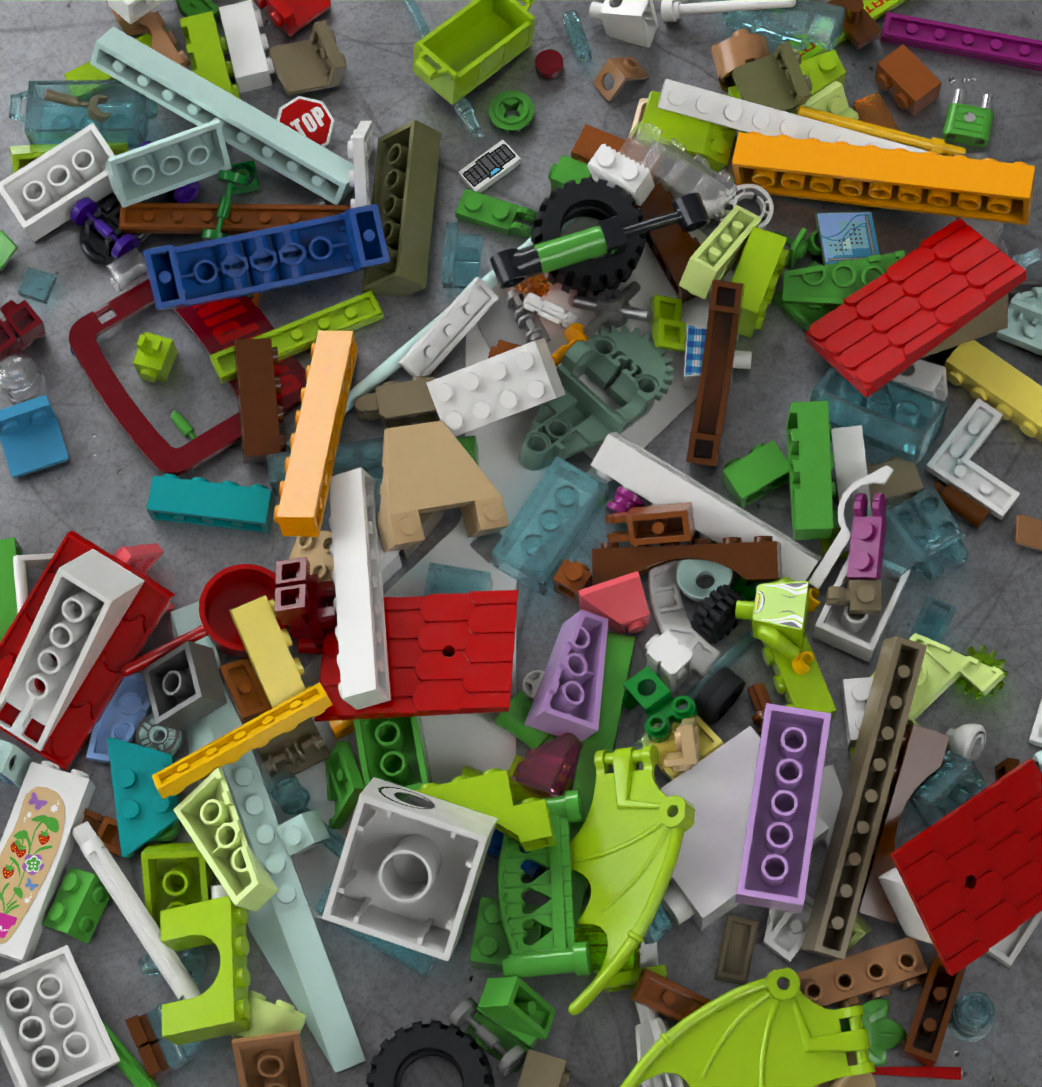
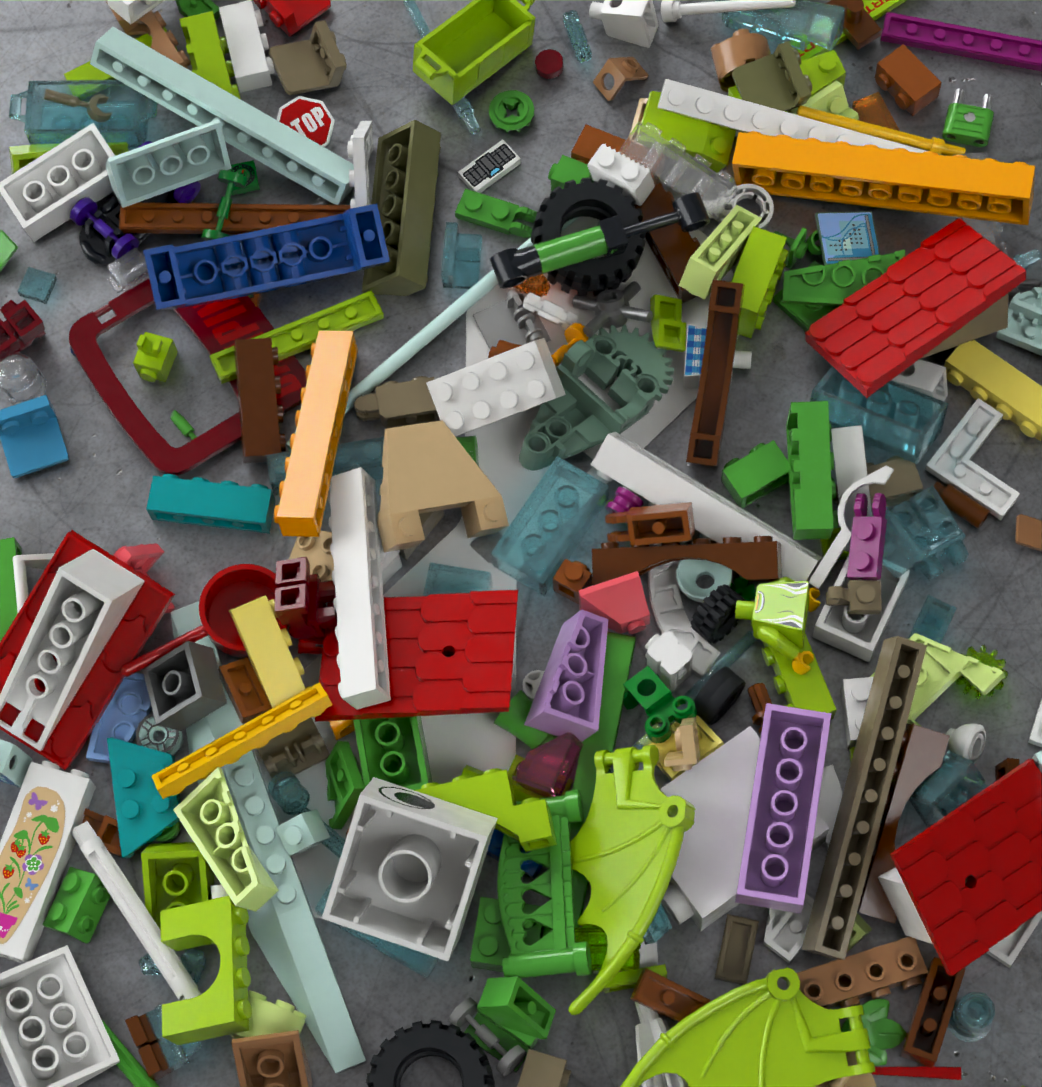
(449, 329): white tile -> none

